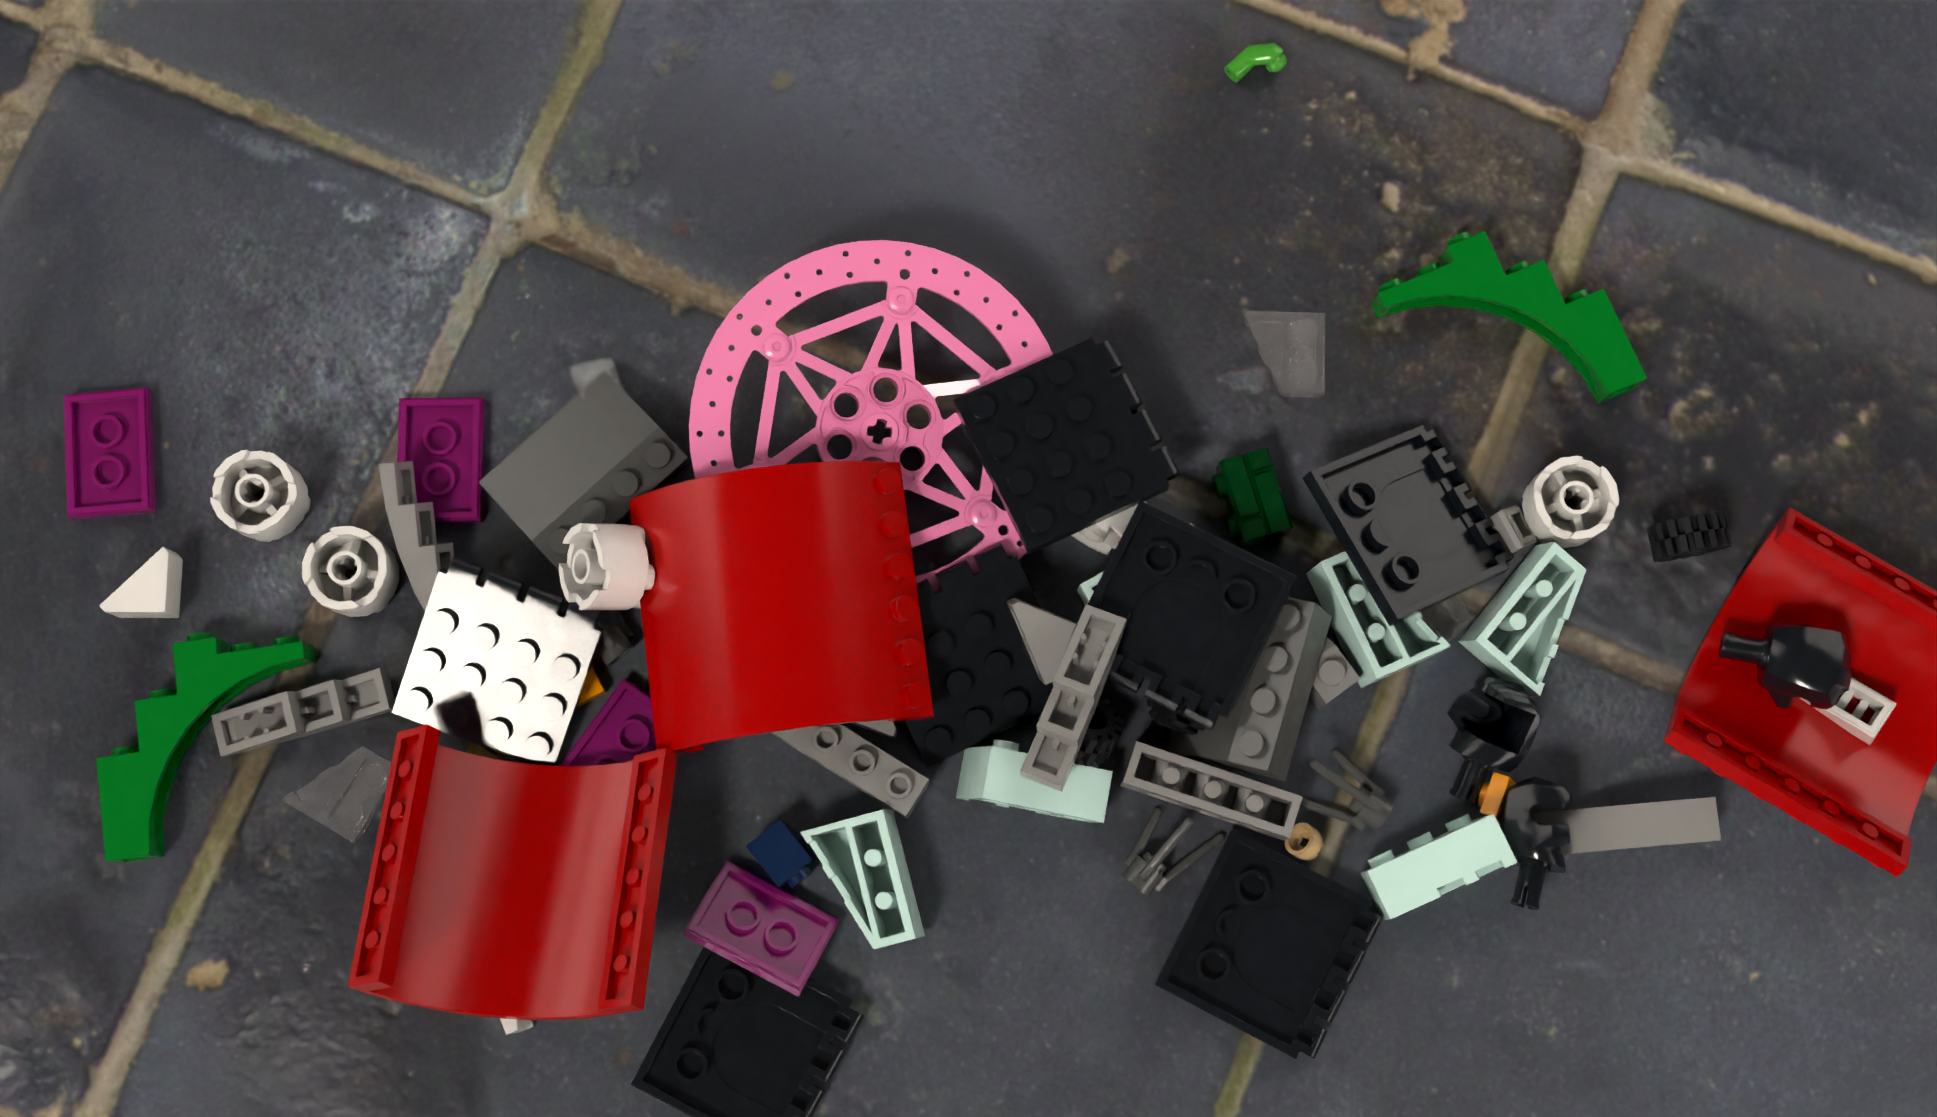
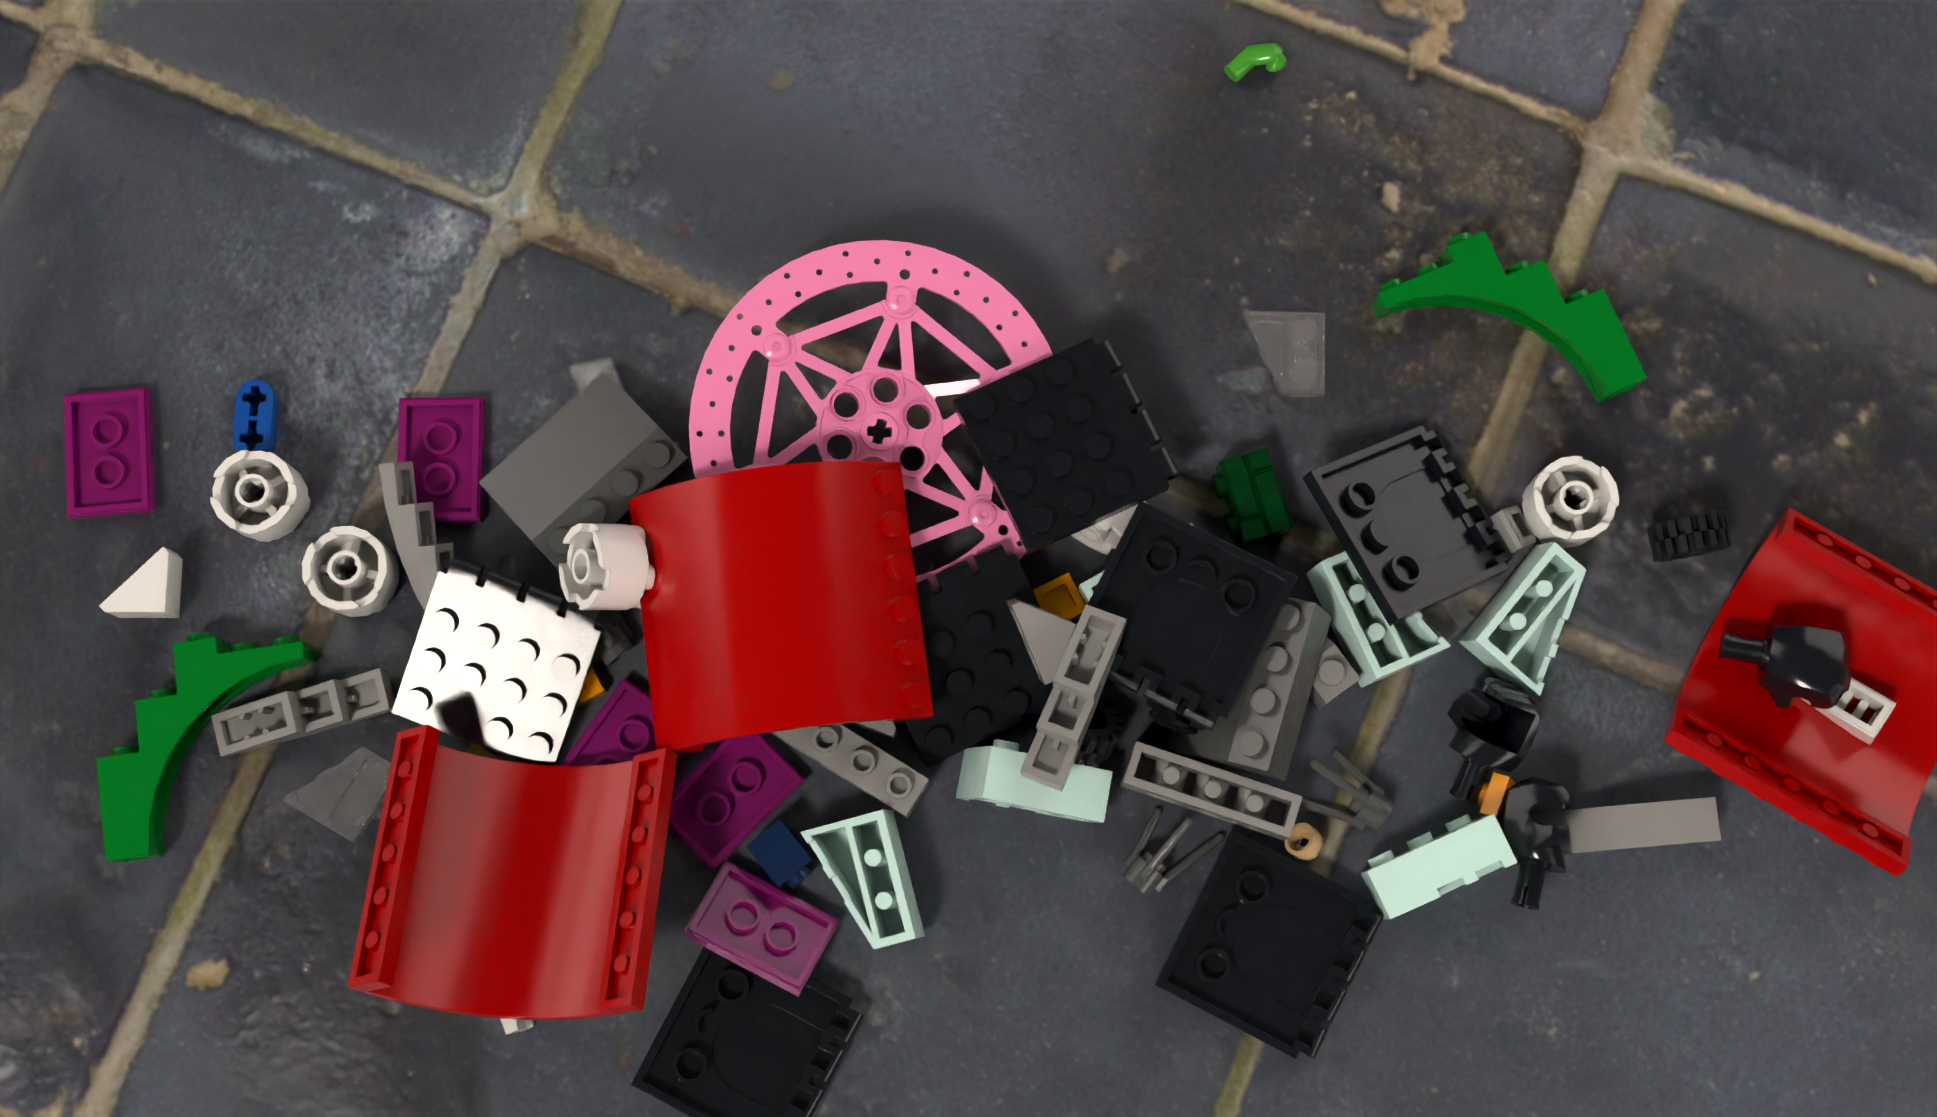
(246, 418): none -> blue beam
(731, 796): none -> magenta tile
(1060, 597): none -> light orange plate

